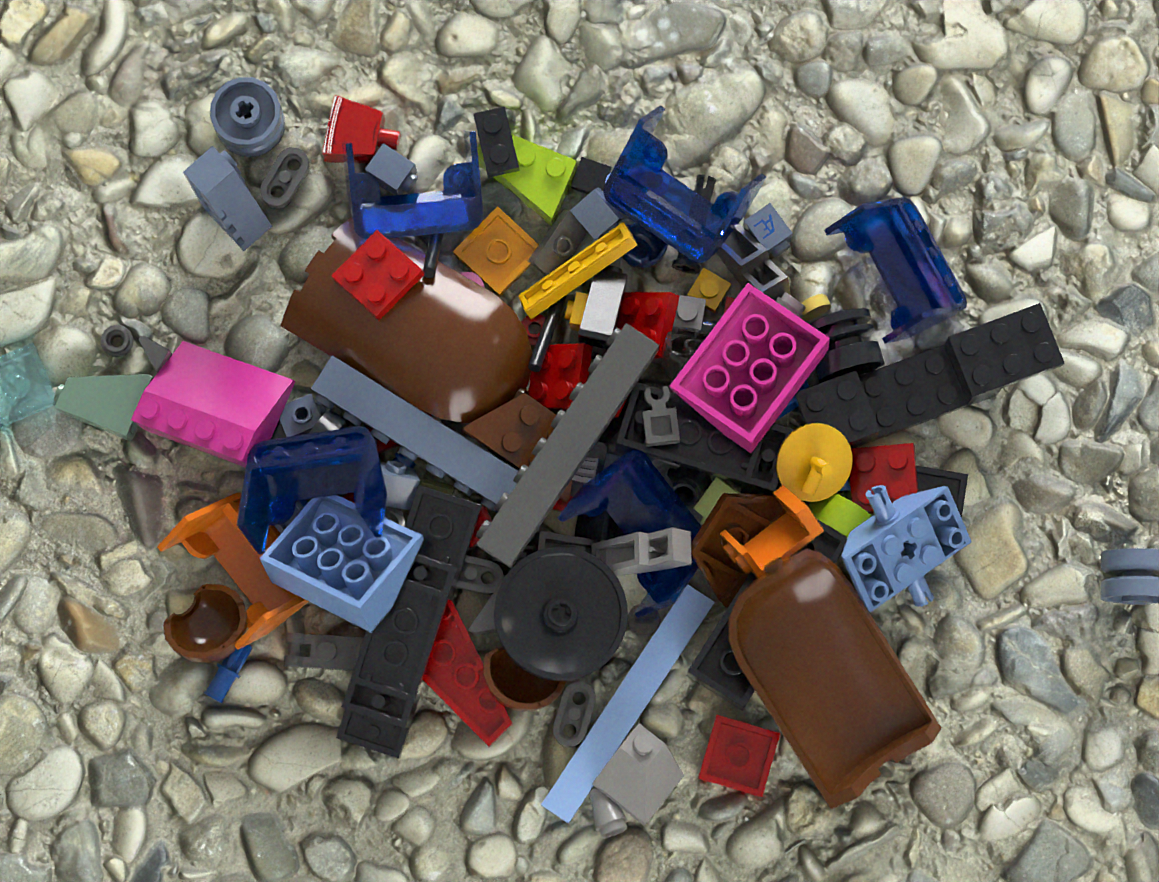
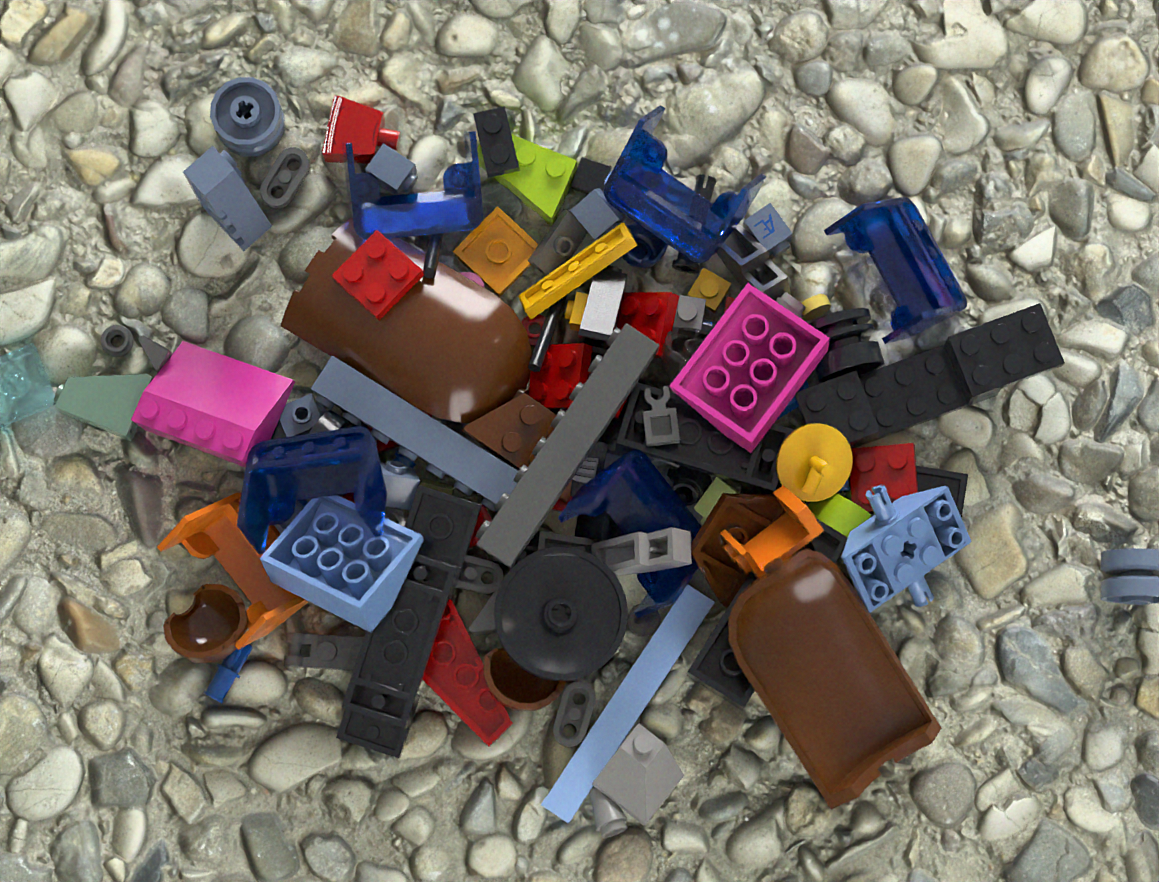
(739, 756): red tile -> none

